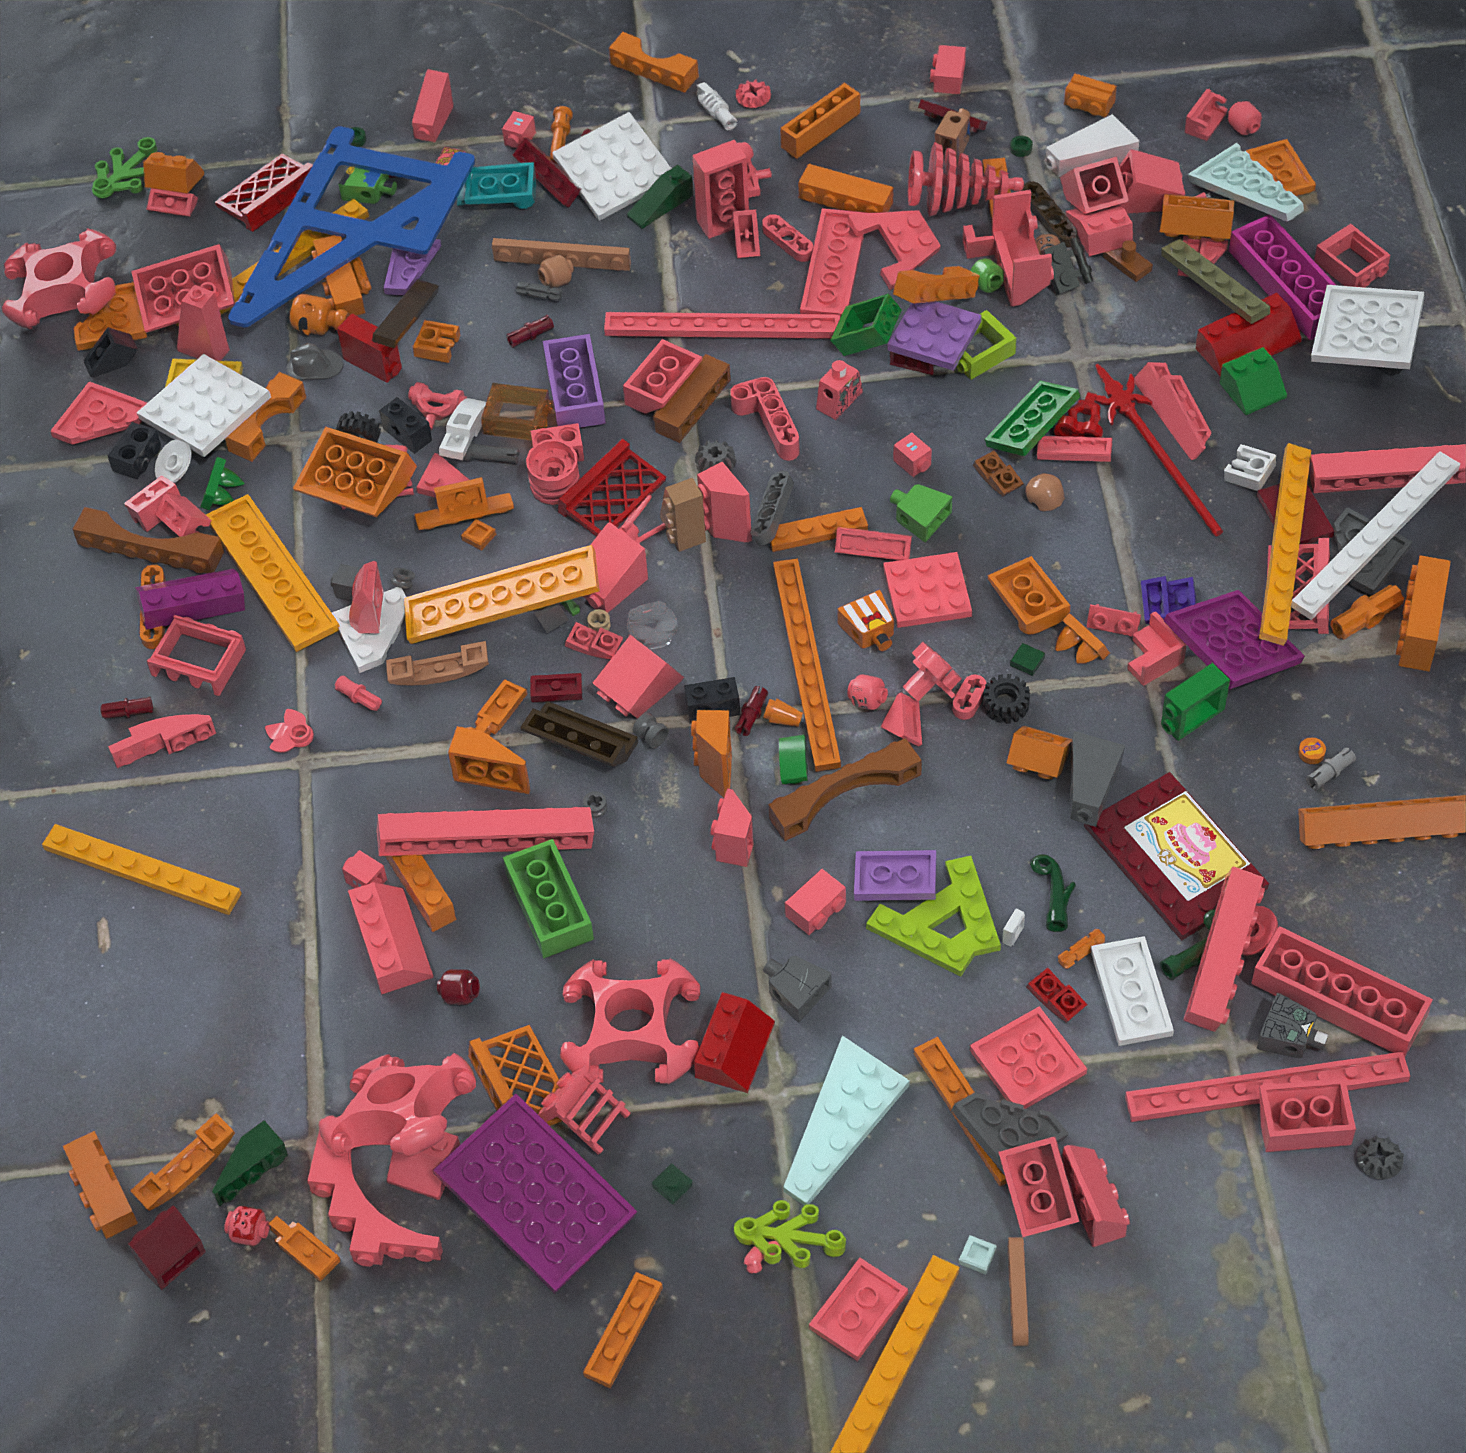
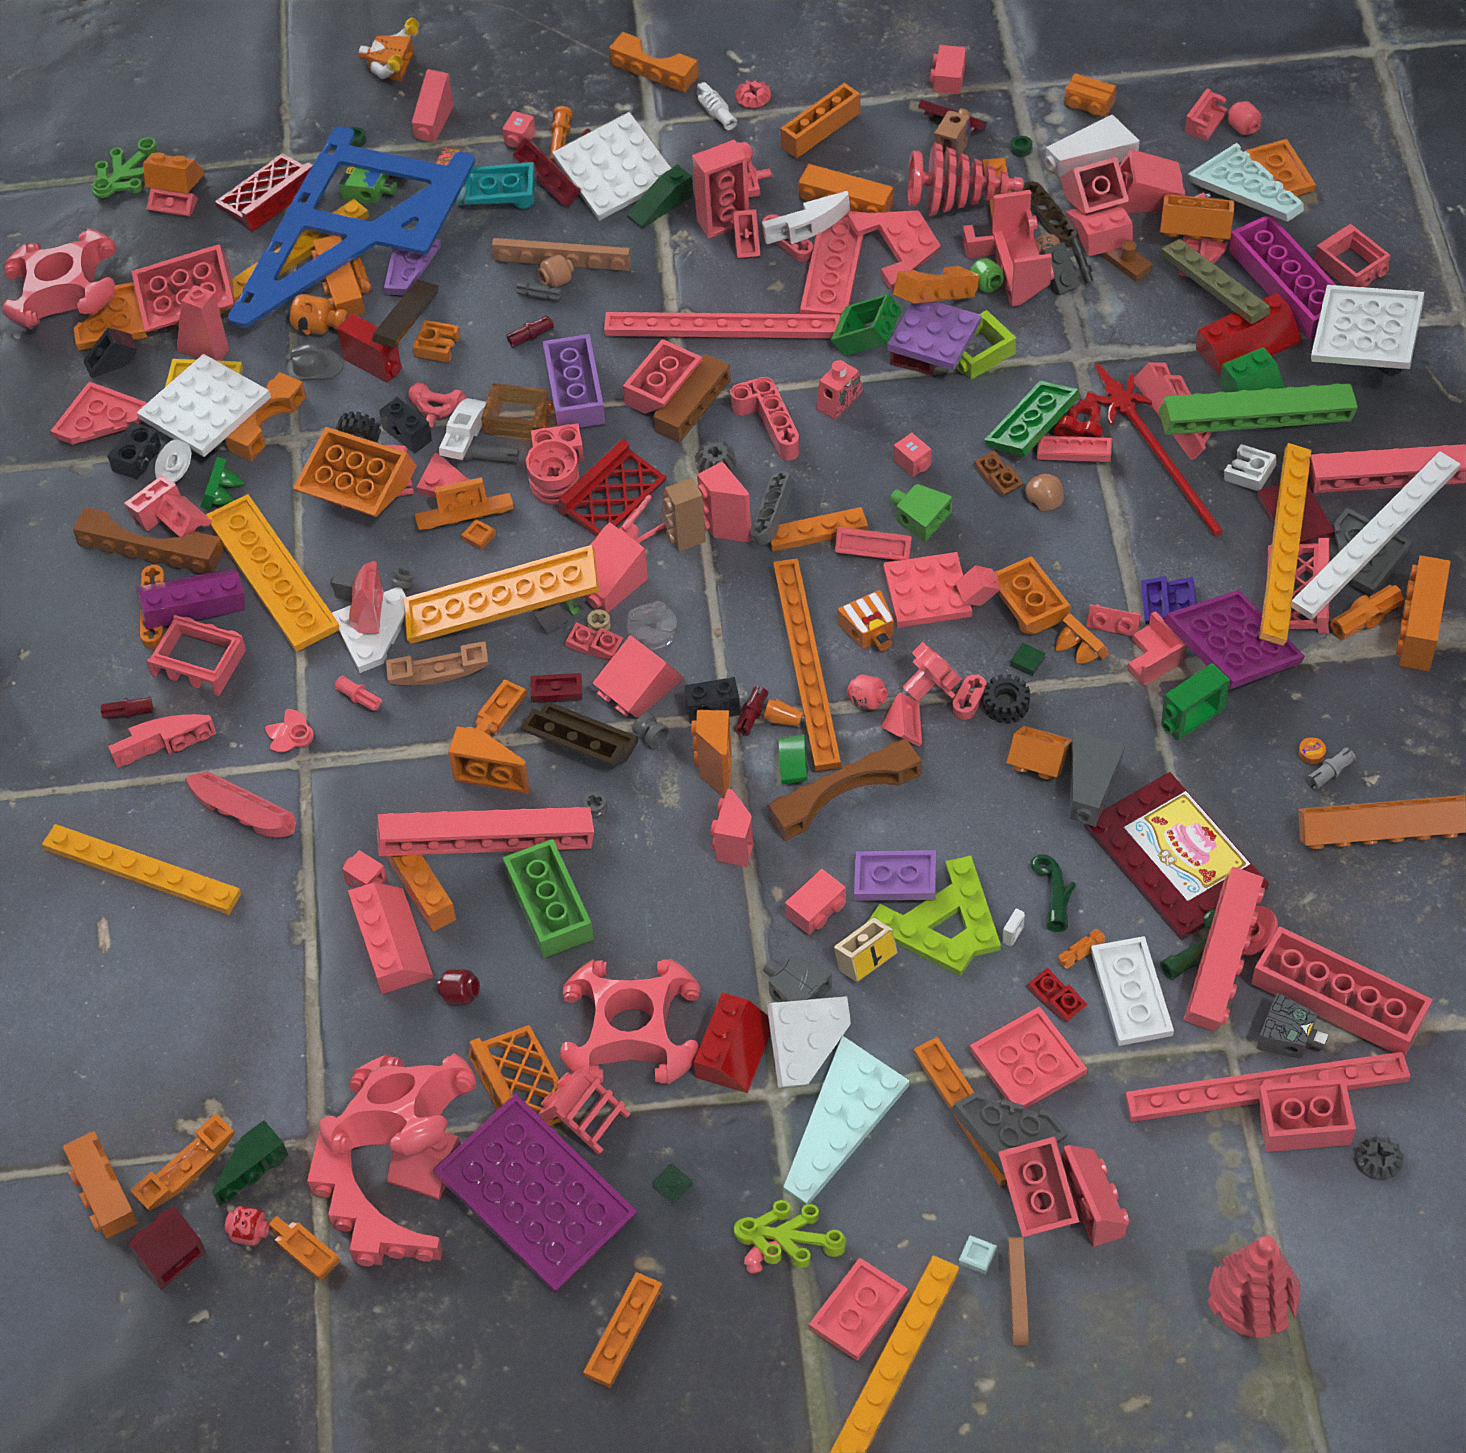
(249, 808): none -> coral brick
(391, 54): none -> torso
(805, 1036): none -> white plate
(814, 219): none -> white slope
(865, 949): none -> brick
(978, 585): none -> coral brick
(1255, 1289): none -> coral plant
(1257, 409): none -> bright green brick

